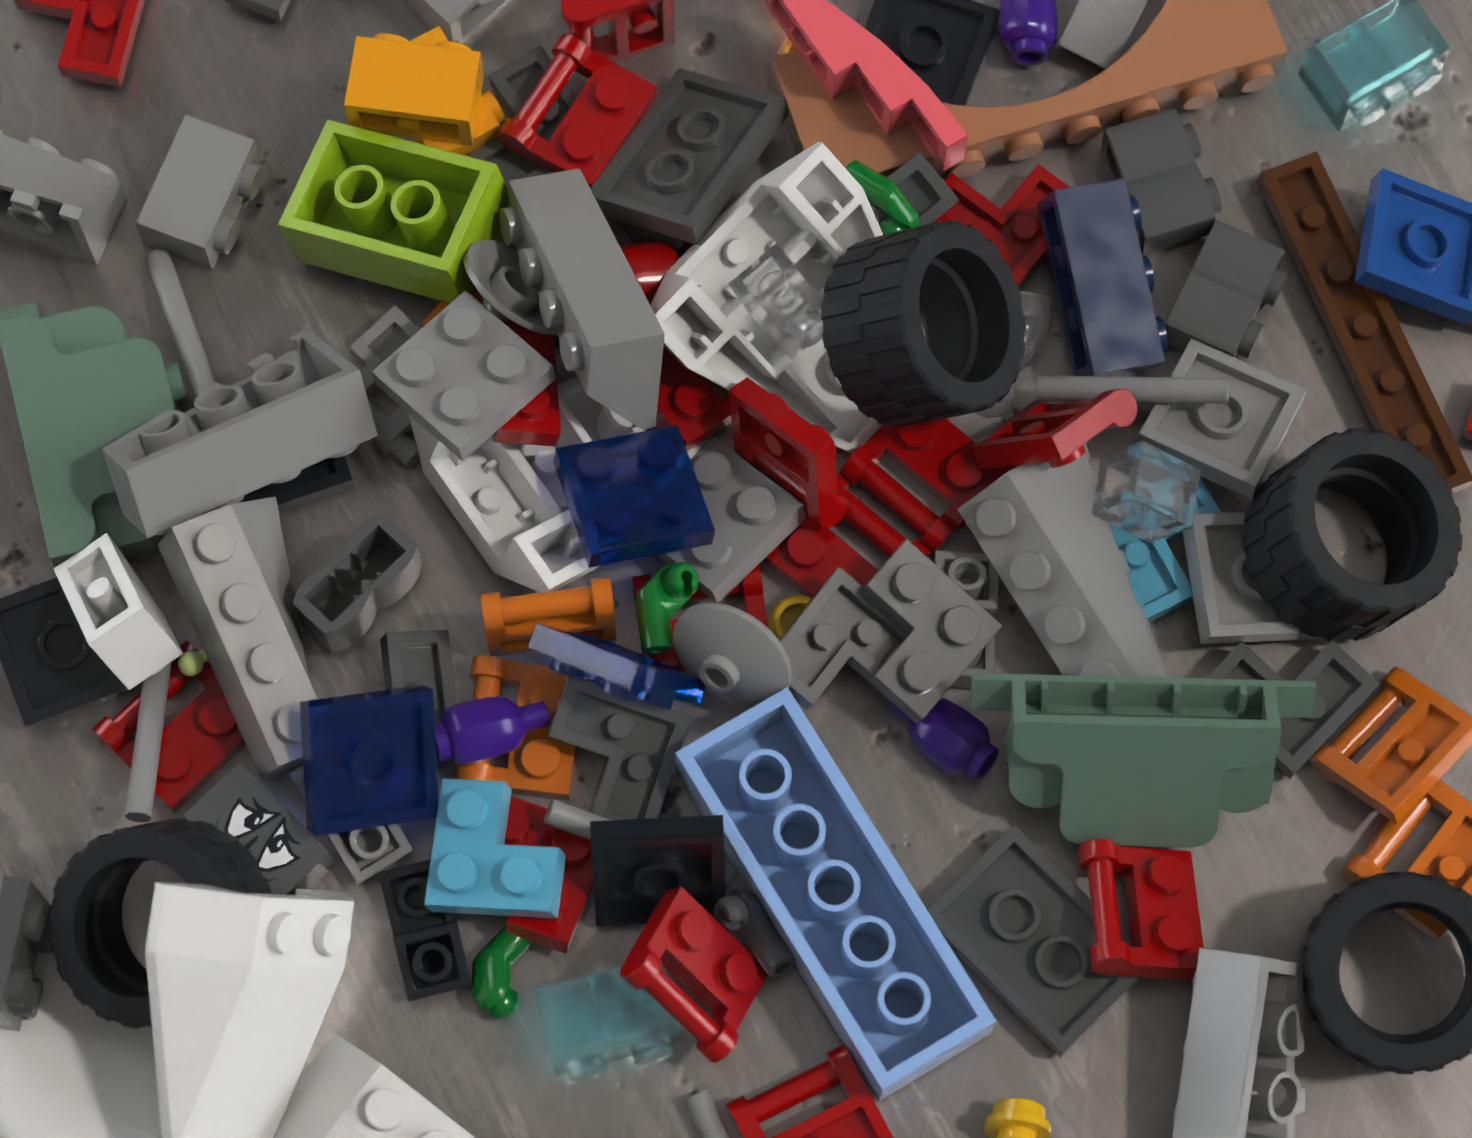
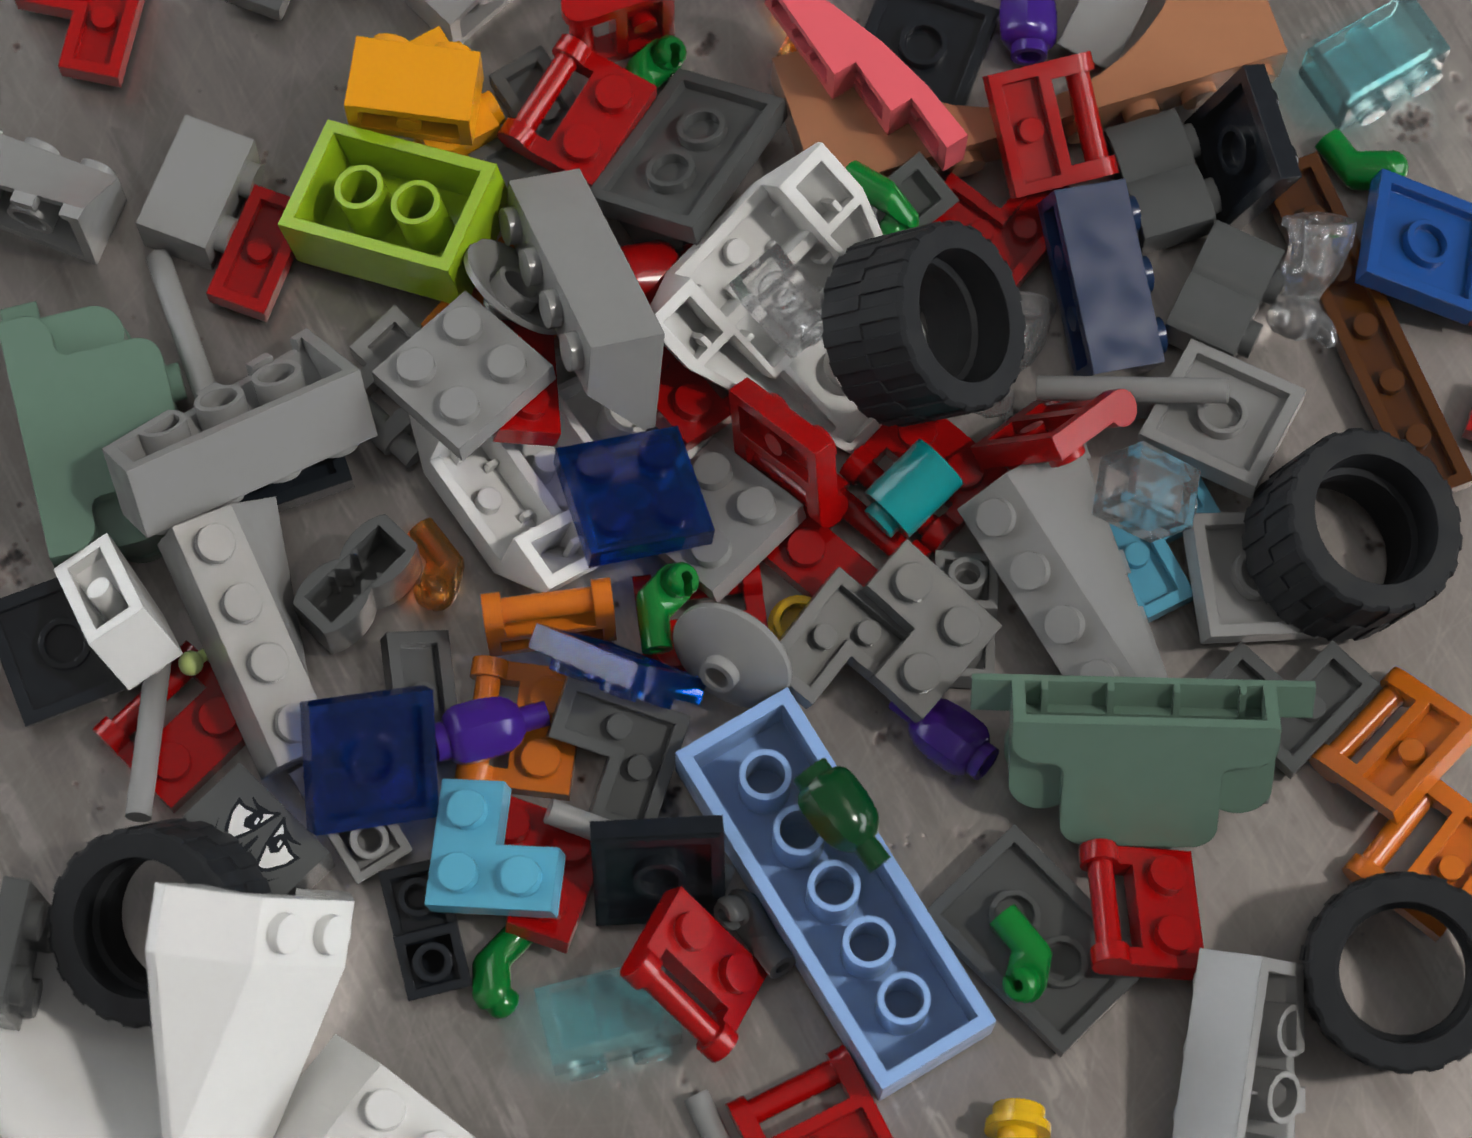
(254, 258): none -> red plate
(442, 569): none -> clear orange arm
(658, 60): none -> green arm
(841, 812): none -> dark green plant
(911, 490): none -> teal brick
(1028, 959): none -> green arm
(1032, 129): none -> red plate
(1245, 145): none -> black plate
(1312, 262): none -> clear animal
(1355, 166): none -> green arm

